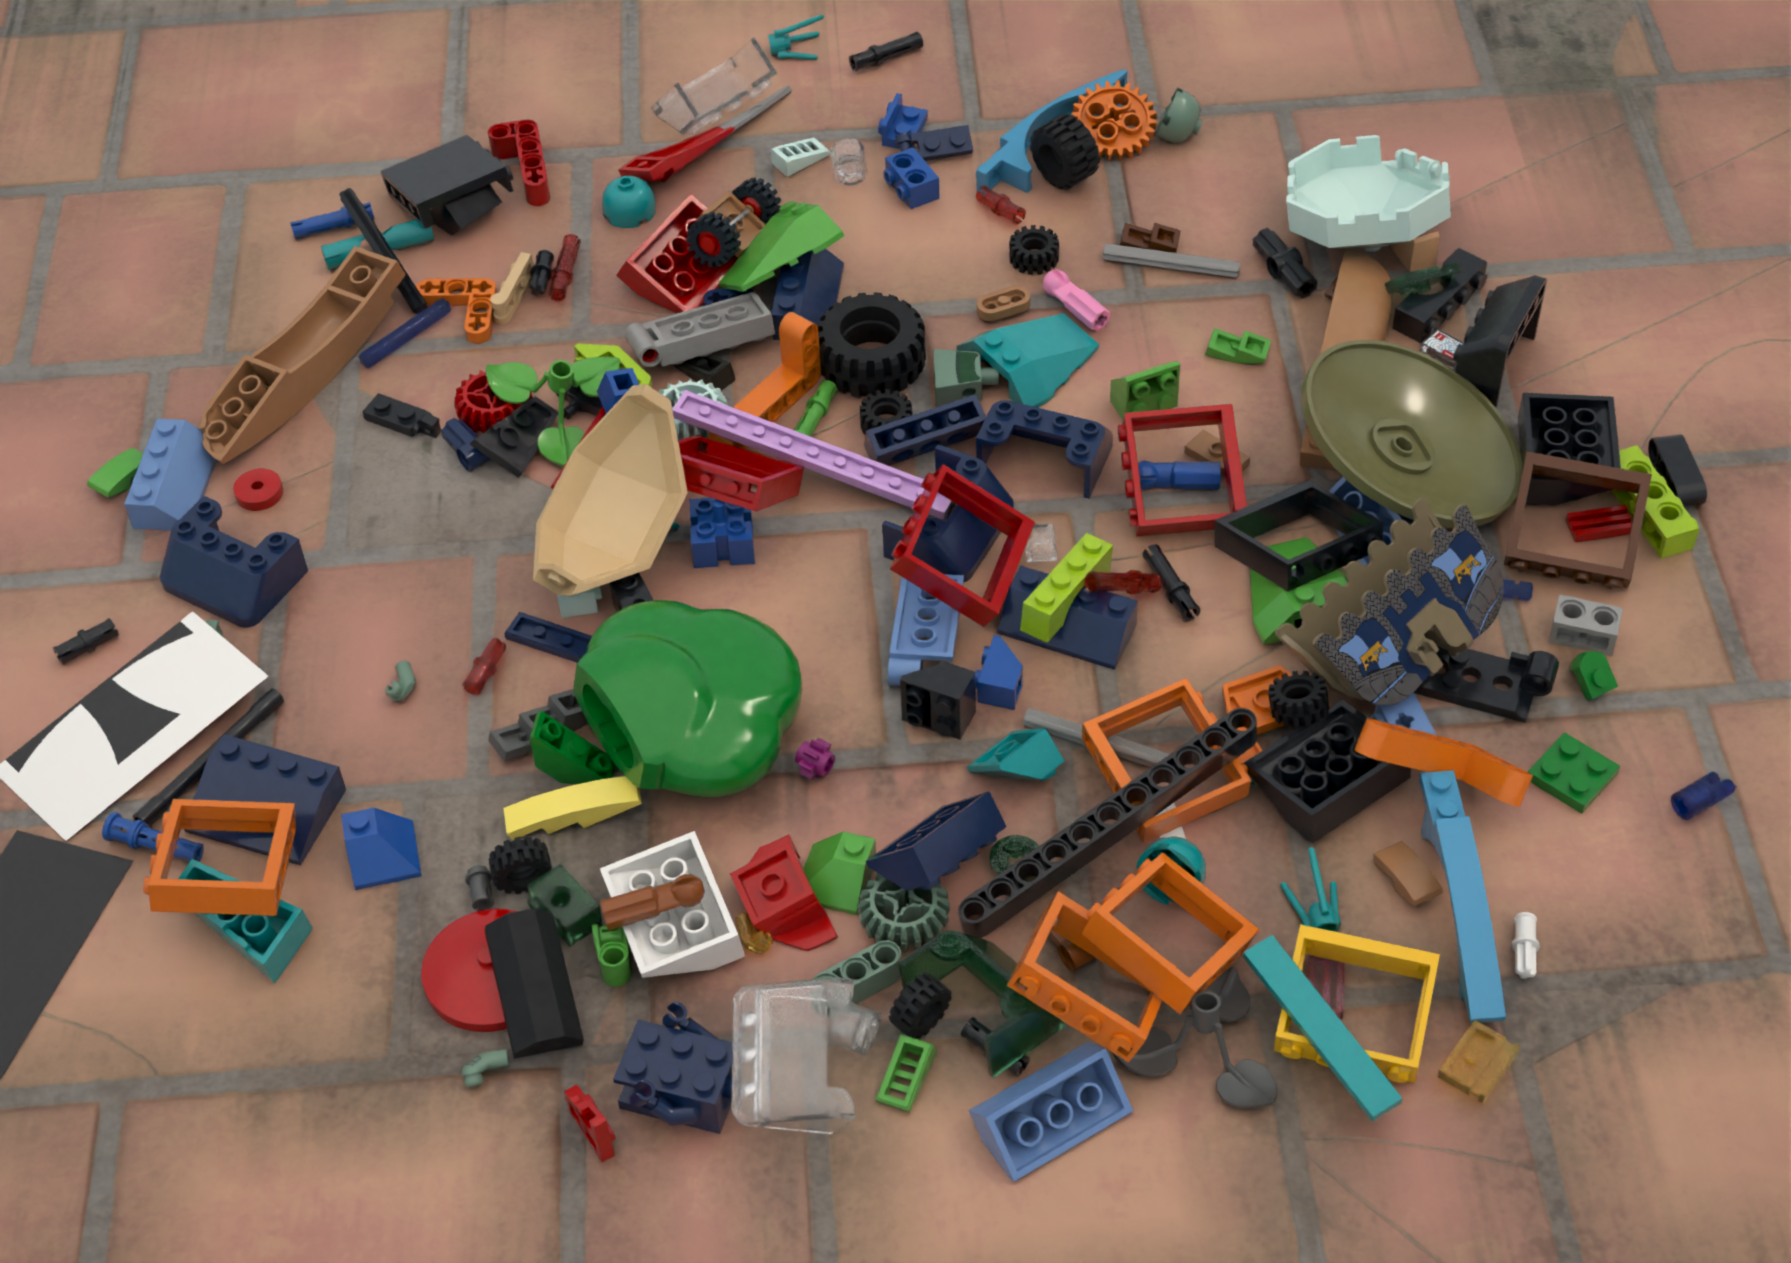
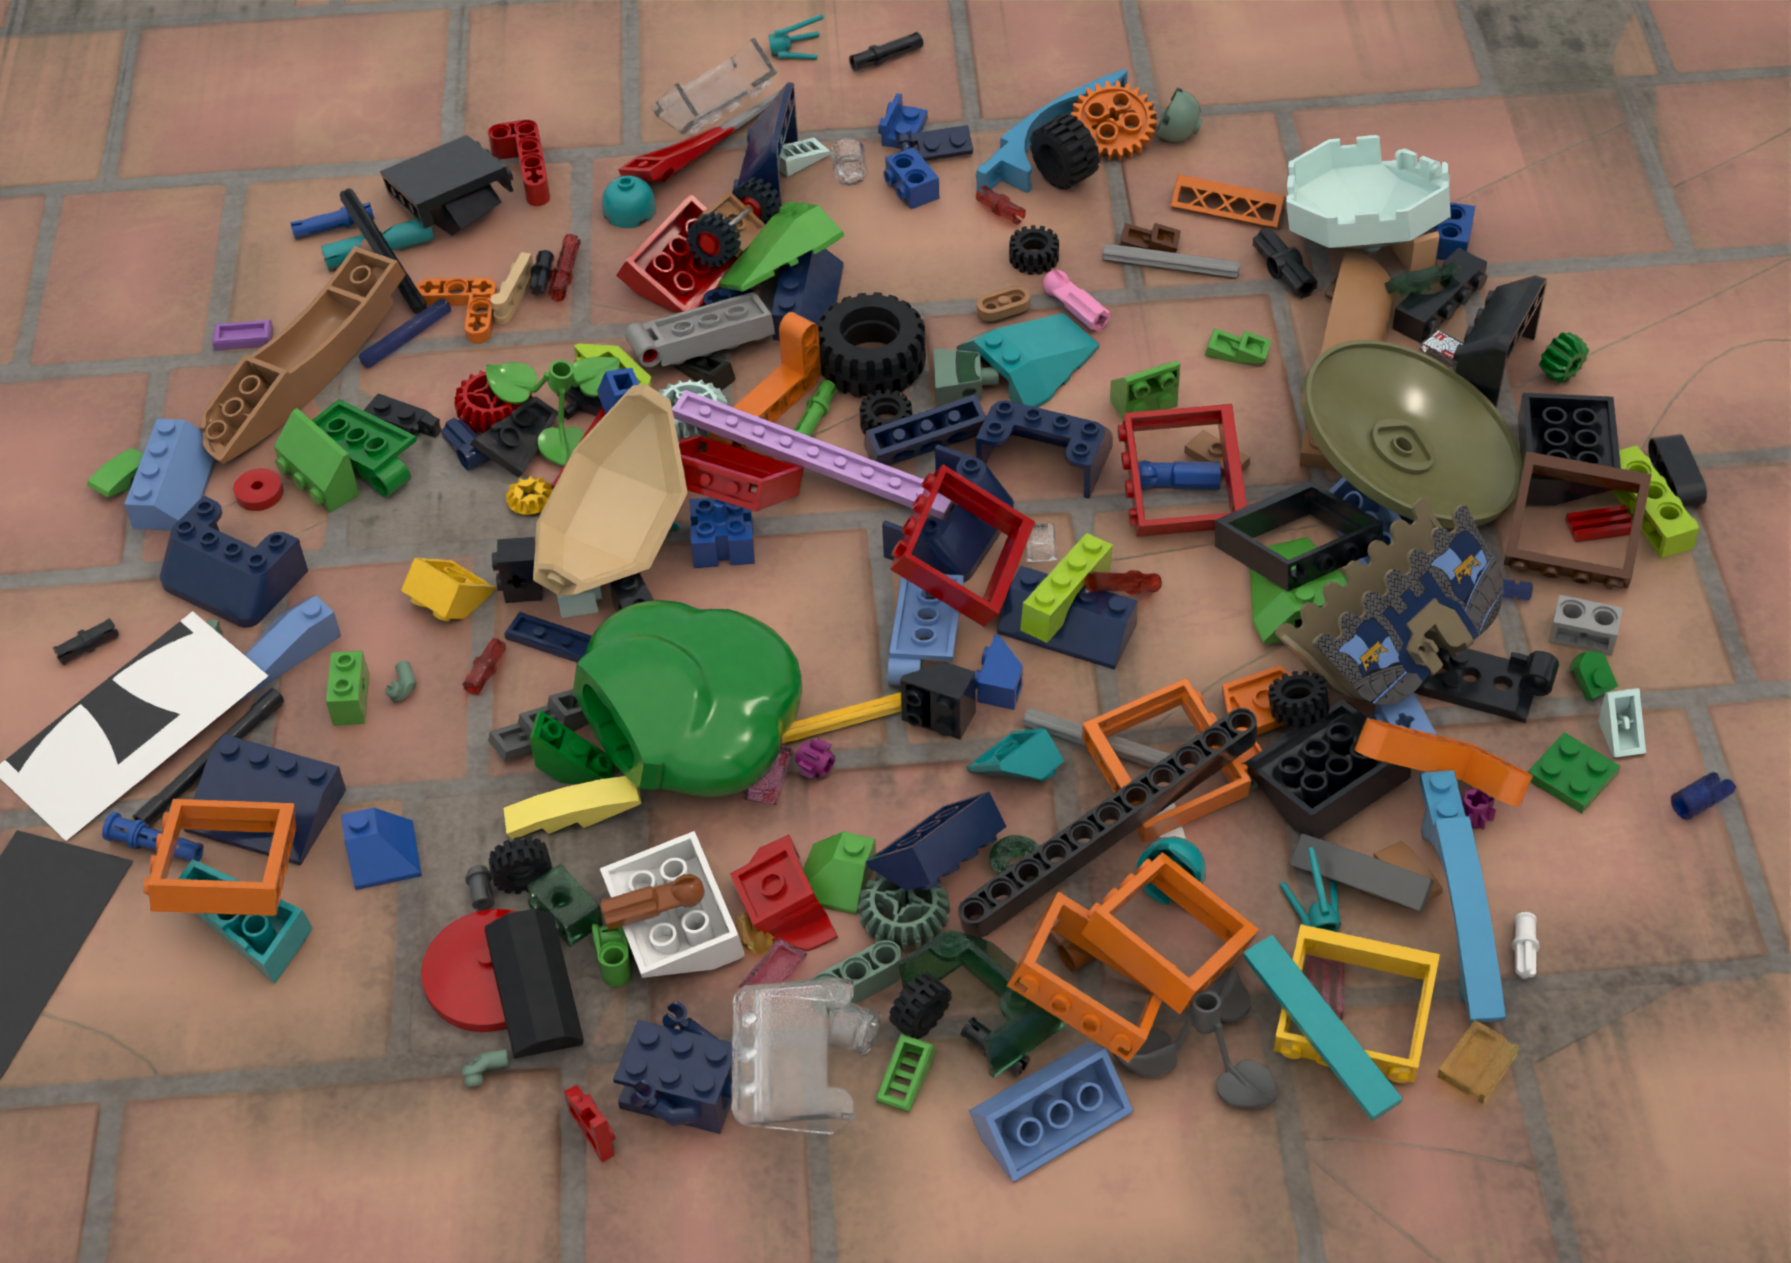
(242, 334): none -> medium lavender tile
(293, 638): none -> medium blue wedge
(315, 462): none -> bright green slope
(347, 688): none -> bright green brick
(359, 435): none -> green hinge
(445, 588): none -> yellow slope
(516, 568): none -> black brick
(532, 503): none -> yellow gear
(766, 140): none -> dark blue windscreen
(769, 787): none -> clear pink tile
(776, 964): none -> clear pink tile
(843, 717): none -> yellow axle
(1176, 590): black pin -> none
(1231, 192): none -> orange fence
(1364, 873): none -> dark grey slope
(1455, 230): none -> blue brick
(1478, 807): none -> magenta gear
(1564, 357): none -> green gear
(1623, 722): none -> light aqua slope

